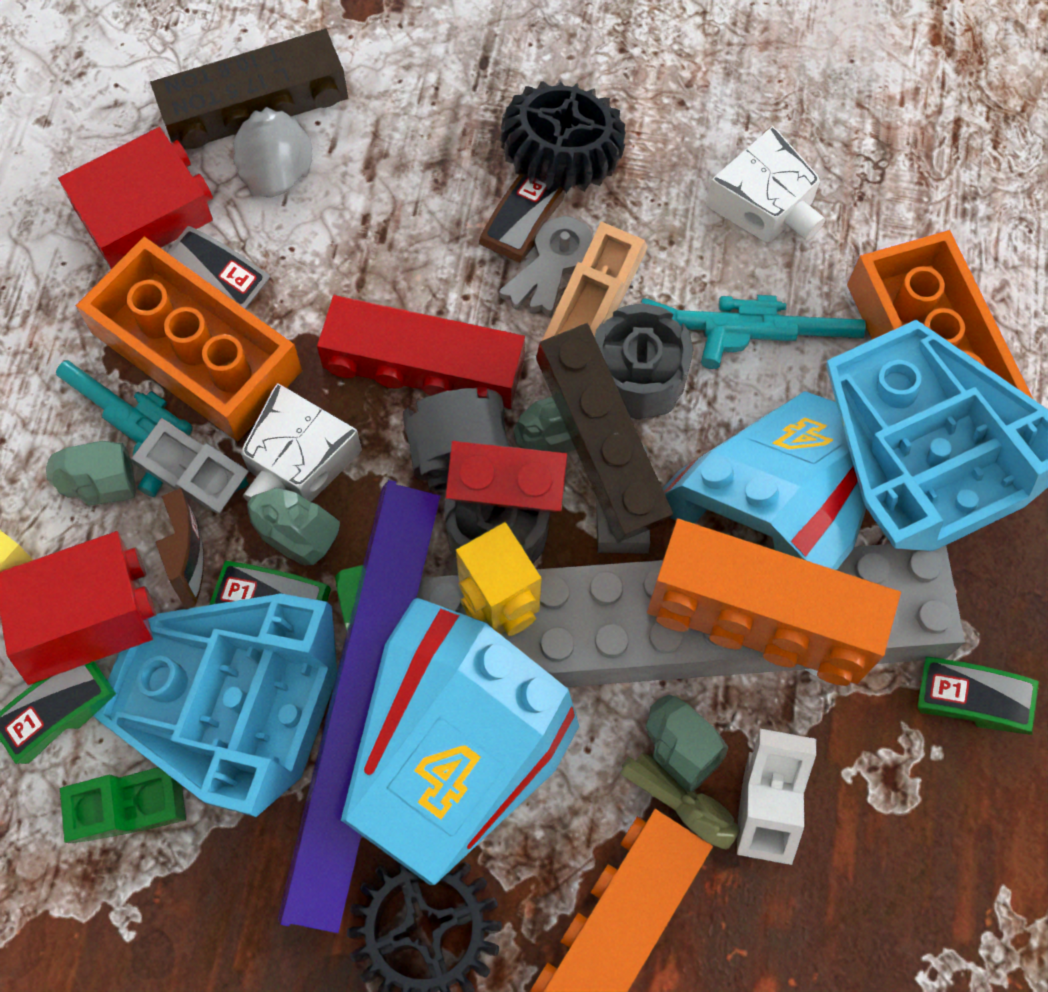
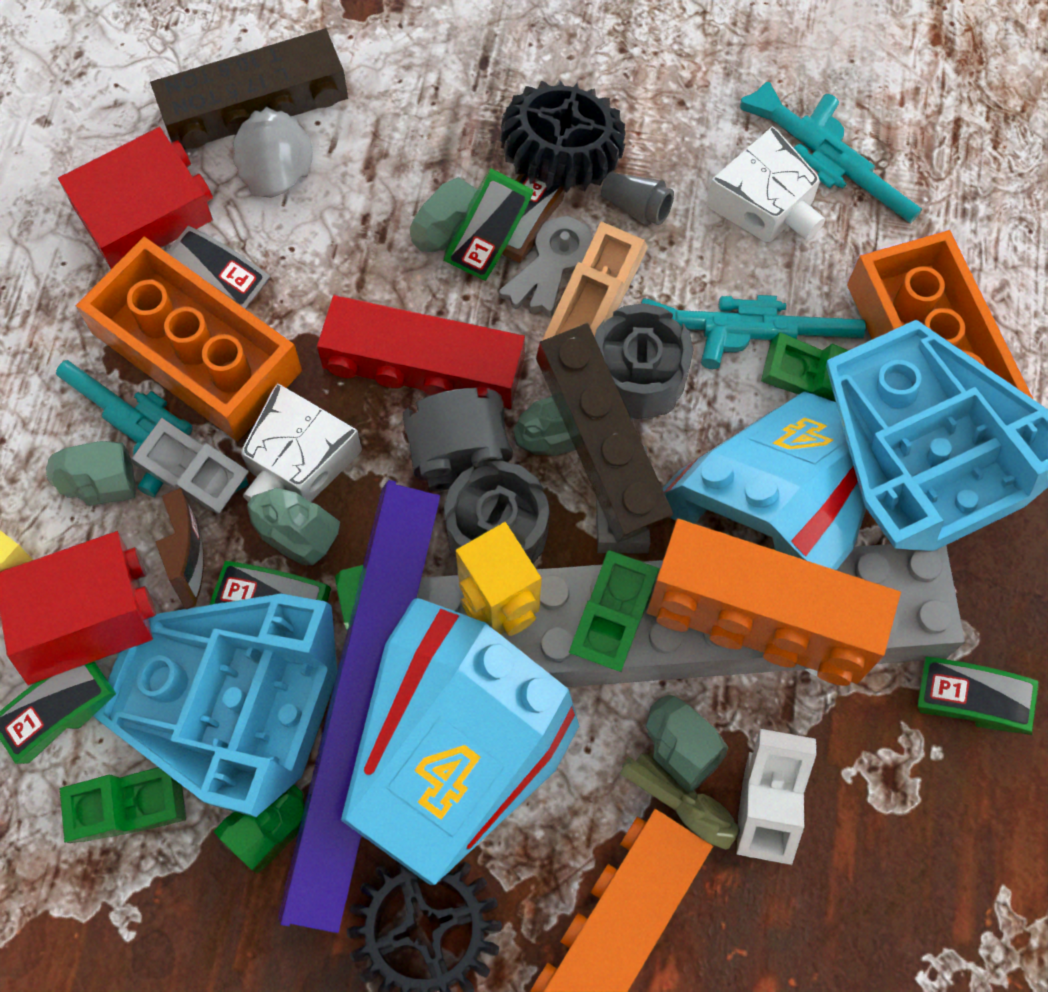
(263, 837): none -> green rock
(441, 216): none -> sand green rock
(488, 224): none -> slope
(506, 477): red brick -> none
(614, 611): none -> green slope
(640, 197): none -> dark grey cone
(799, 366): none -> green slope
(831, 155): none -> teal piece

